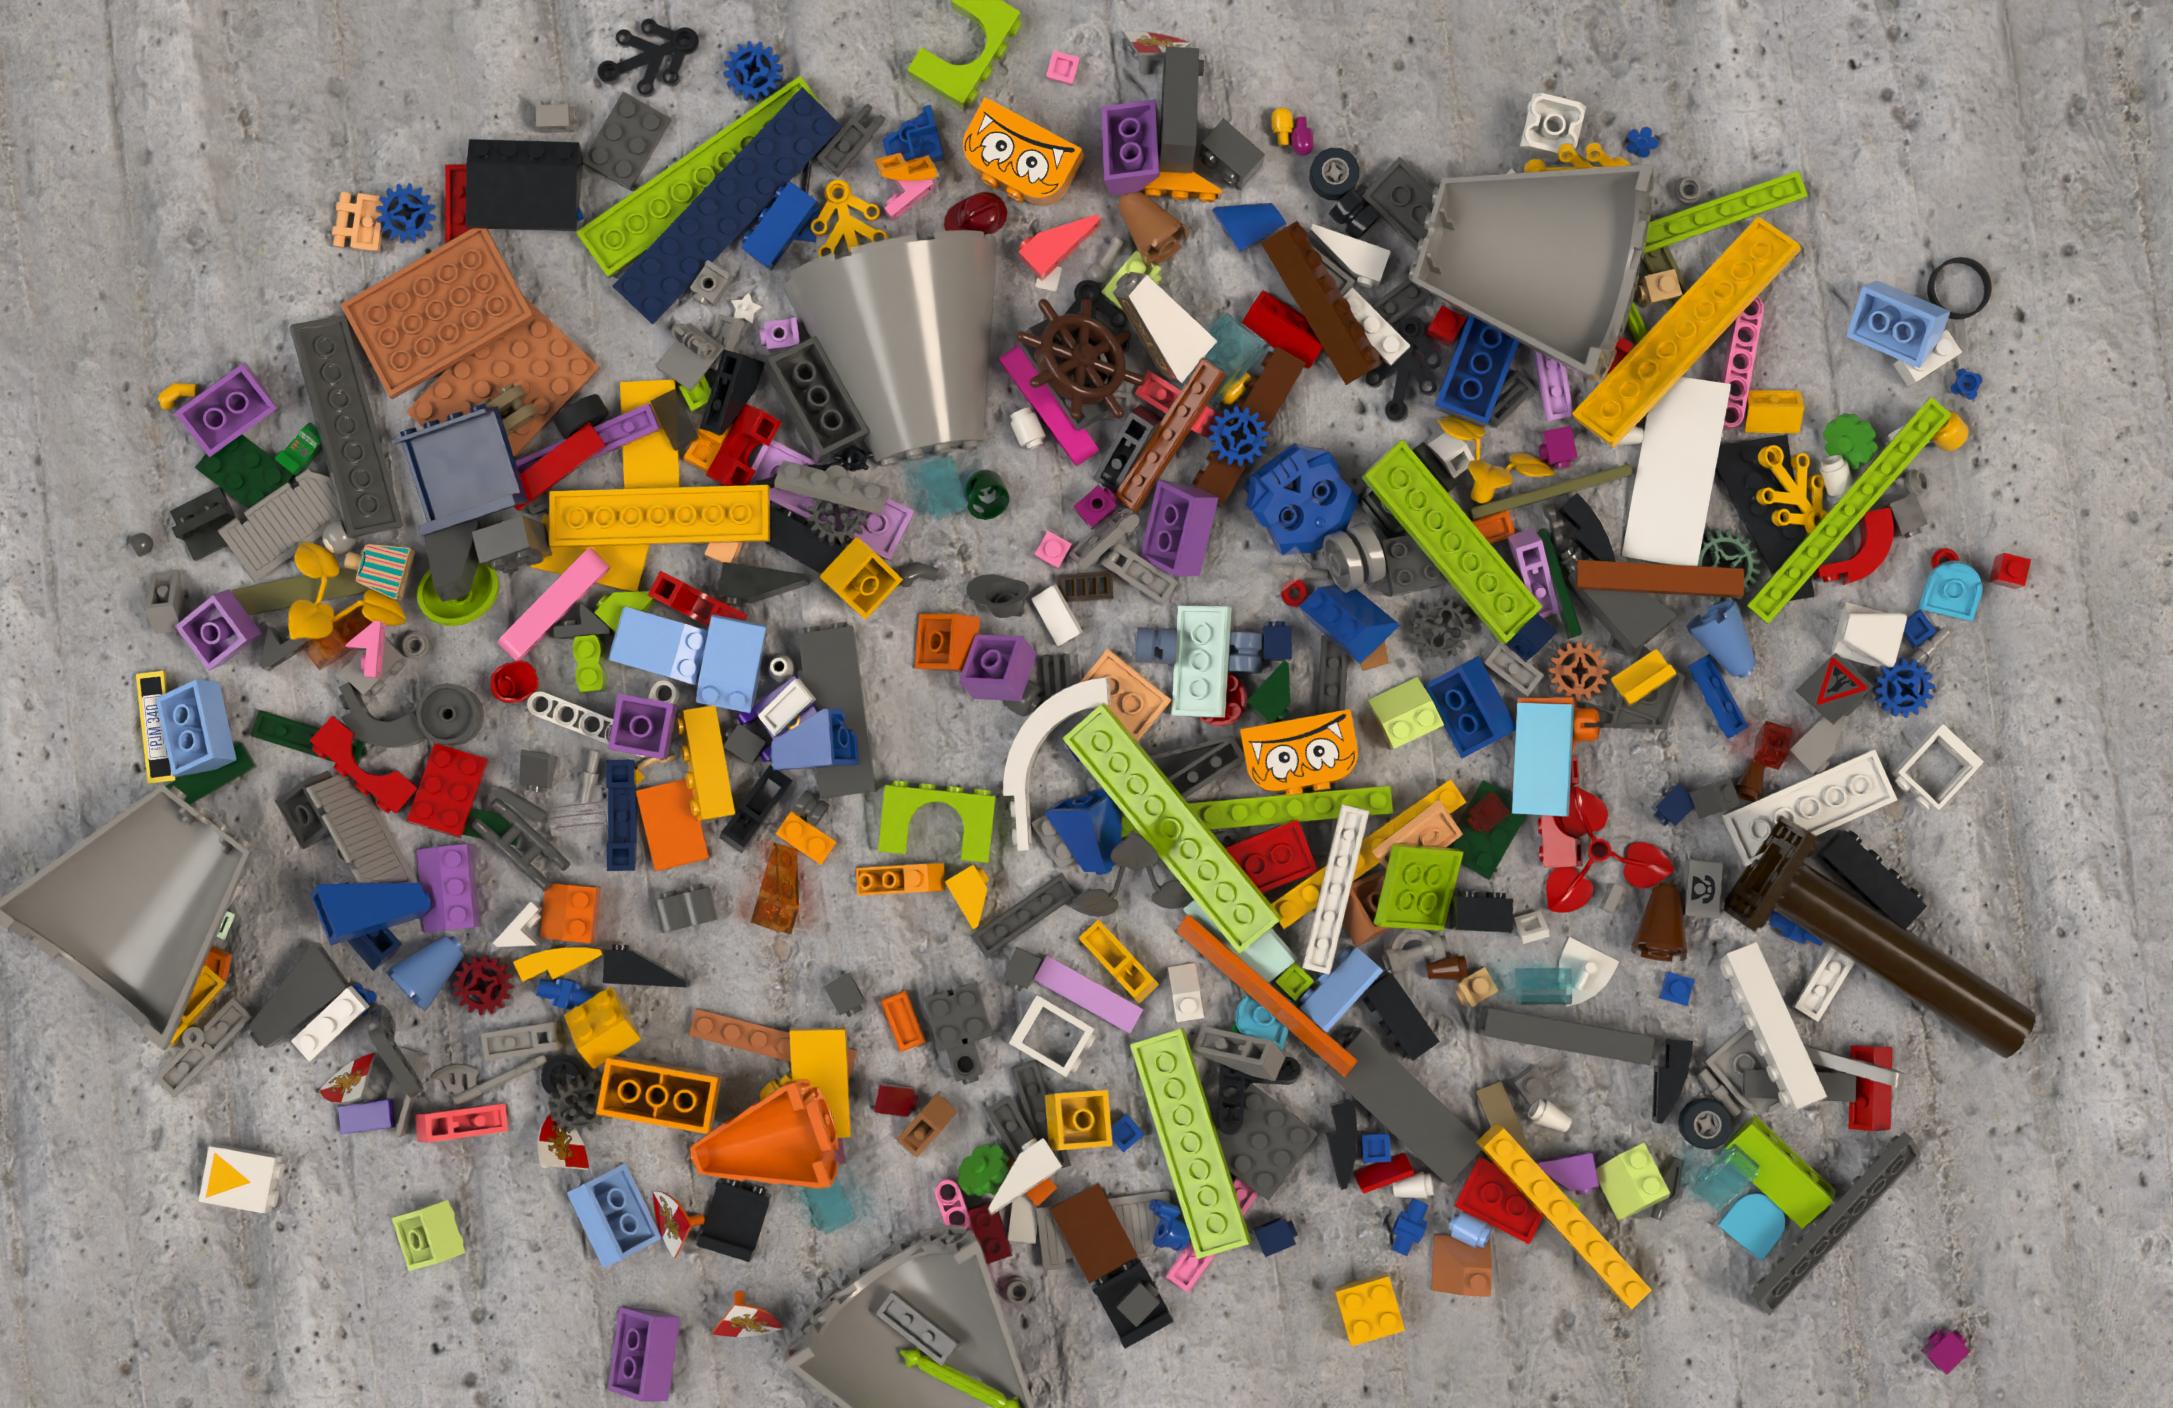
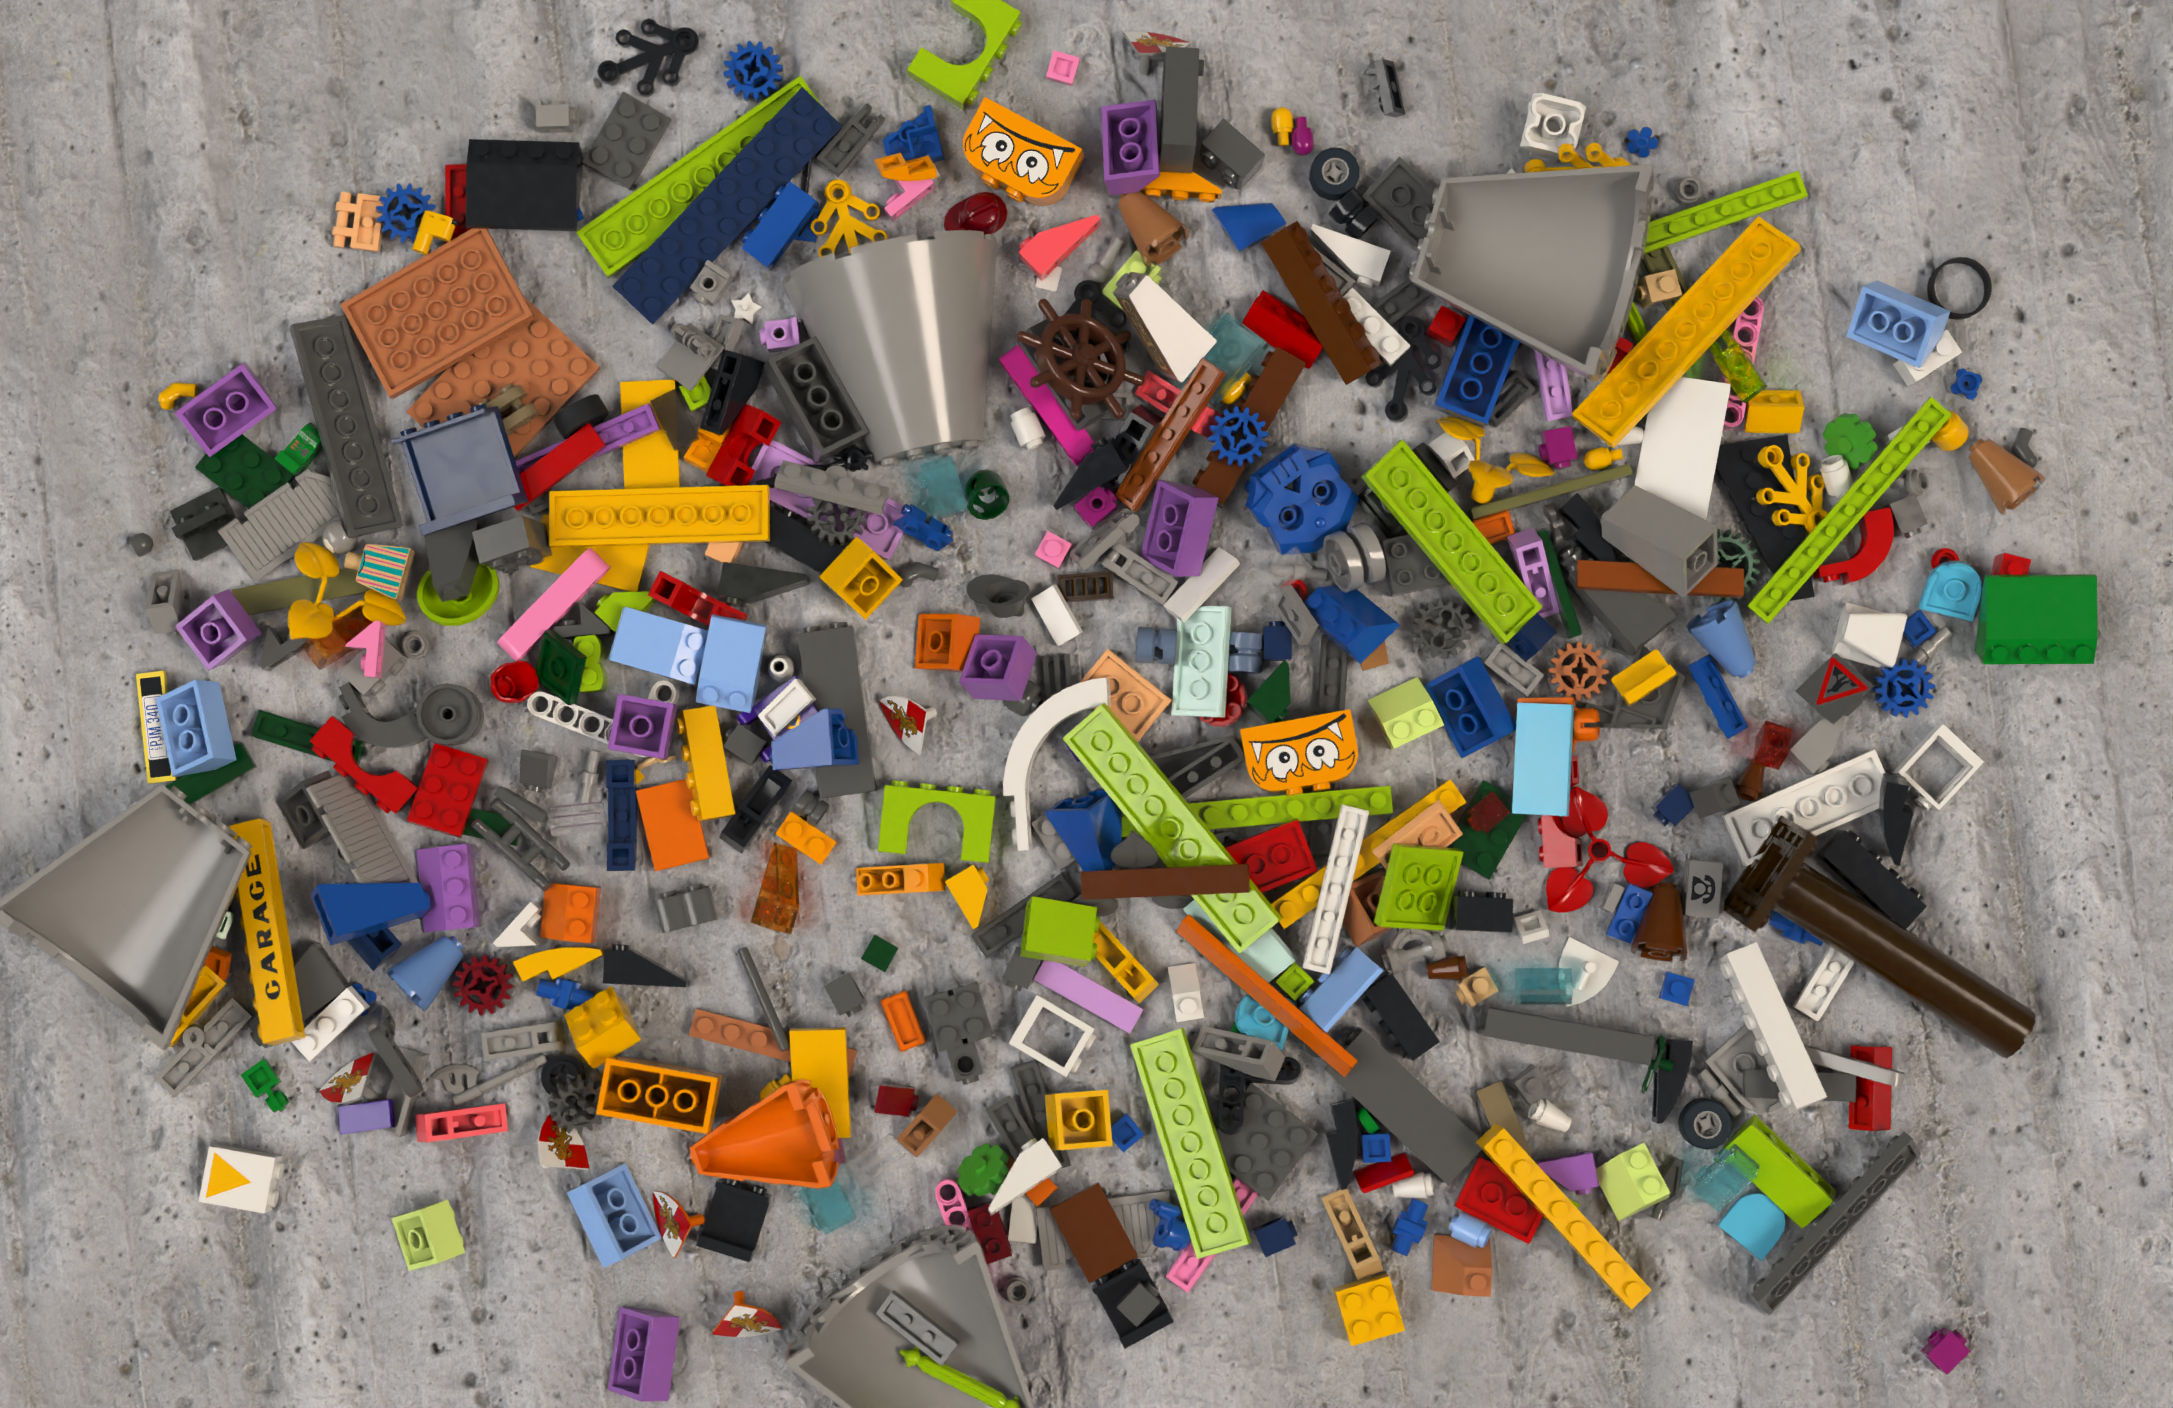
(261, 1080): none -> green plate
(268, 938): none -> yellow brick
(433, 226): none -> yellow piece
(560, 667): none -> dark green tile
(764, 999): none -> dark grey bar
(879, 953): none -> dark green tile
(907, 719): none -> shield
(932, 534): none -> blue hinge
(1059, 932): none -> lime brick
(1098, 467): none -> black slope
(1165, 881): none -> reddish brown tile
(1199, 588): none -> white tile
(1295, 615): none -> light grey plate
(1352, 1234): none -> tan slope
(1366, 1119): none -> green tile
(1388, 86): none -> black plate
(1601, 458): none -> yellow cylinder
(1629, 913): none -> blue hinge
(1659, 1062): none -> dark green piece
(1662, 538): none -> light grey slope
(1738, 368): none -> clear neon green hinge
(1894, 814): none -> black slope
(2003, 474): none -> medium nougat cone
(2022, 450): none -> dark grey arm
(2038, 619): none -> green slope

